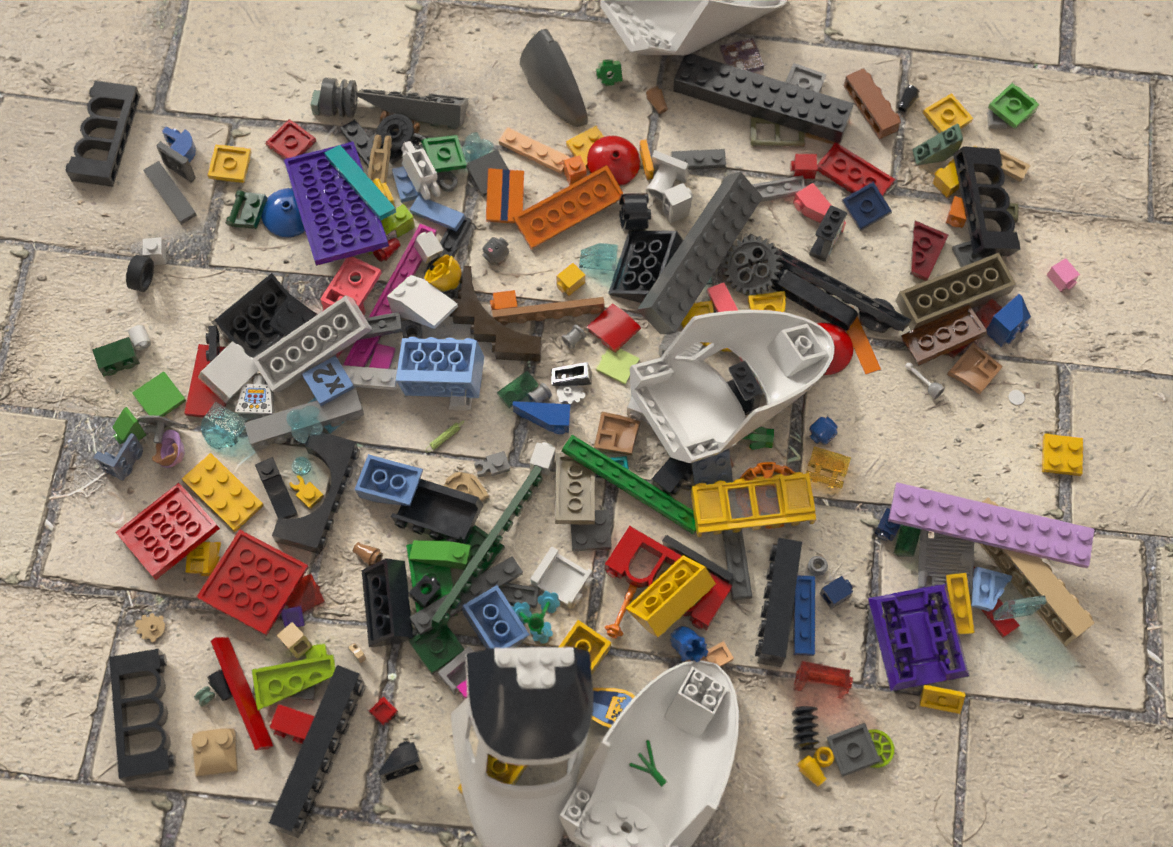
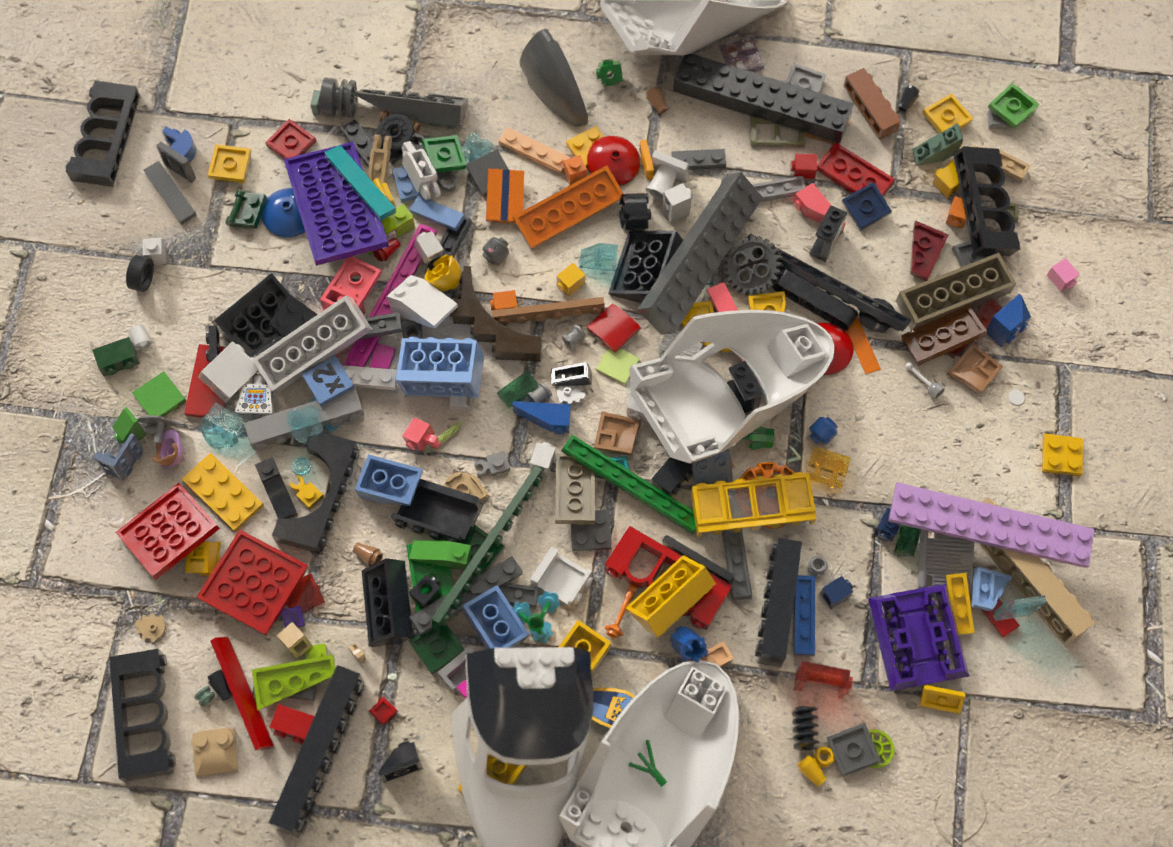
(419, 435): none -> coral brick

